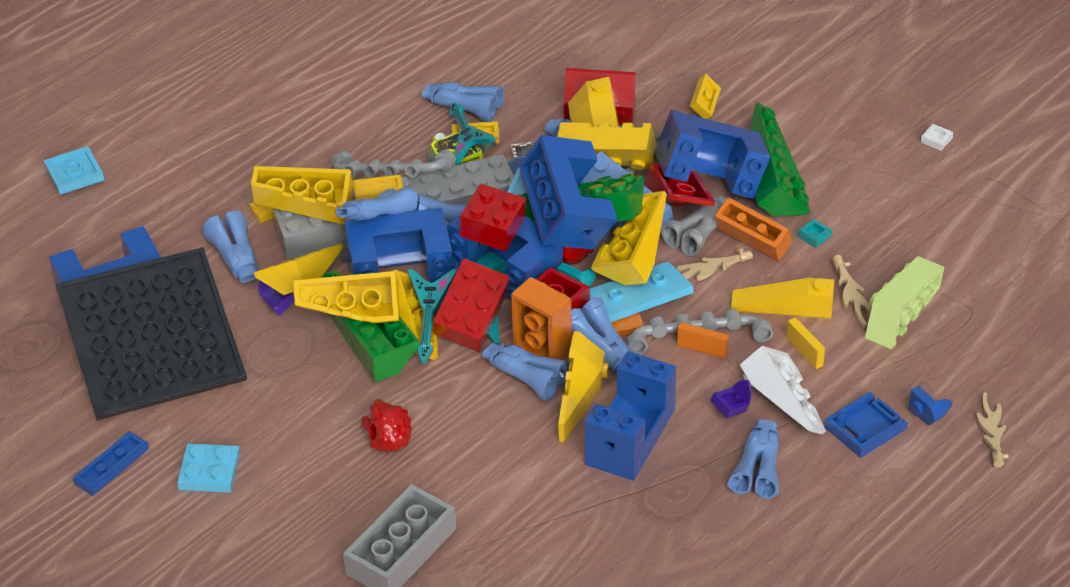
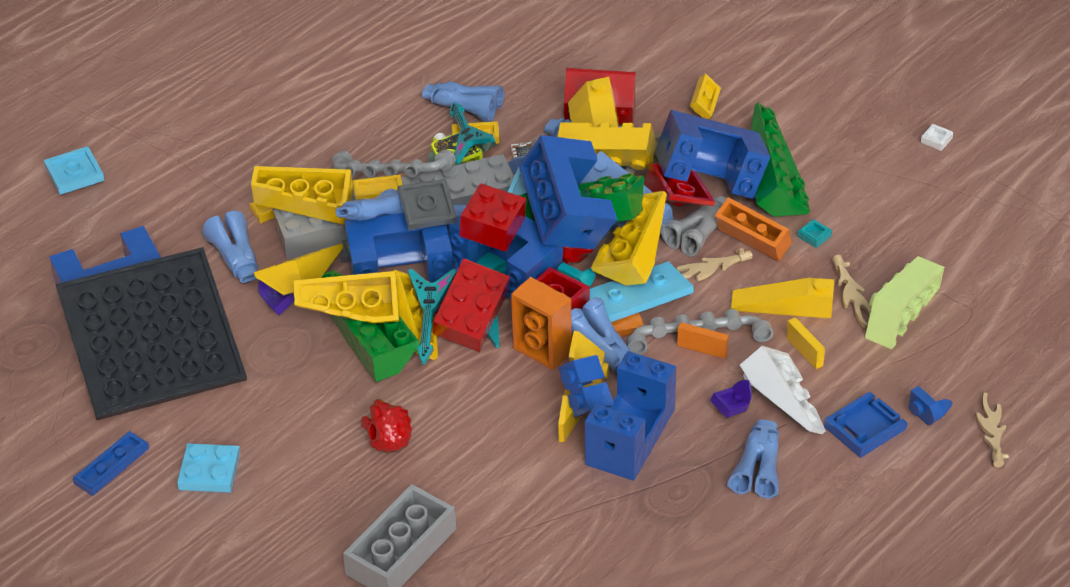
(426, 204): none -> dark grey tile
(537, 371): medium blue piece -> none
(582, 373): none -> blue piece

